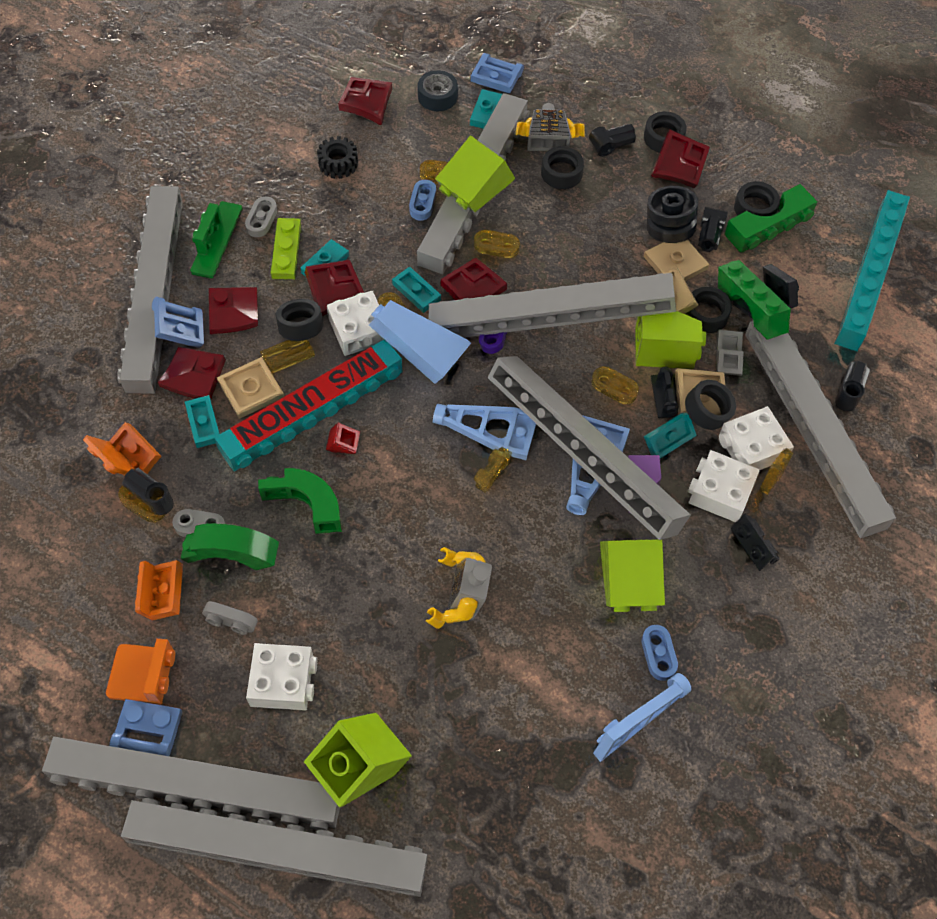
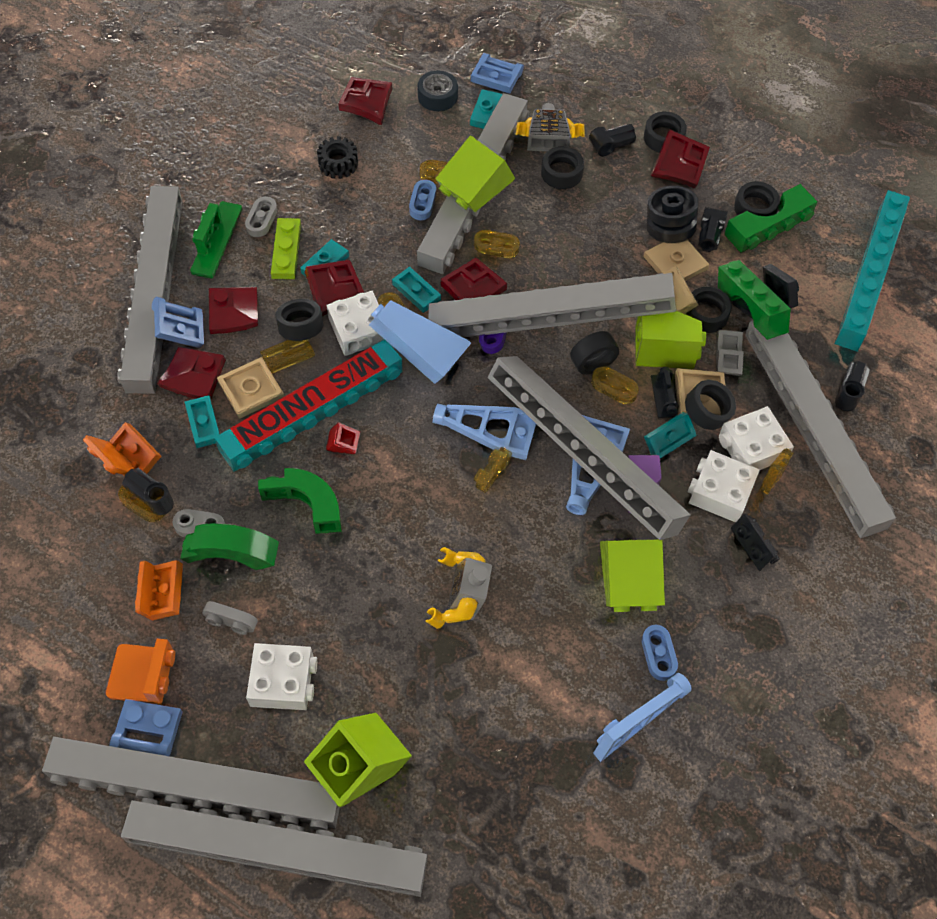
(594, 352): none -> black tyre

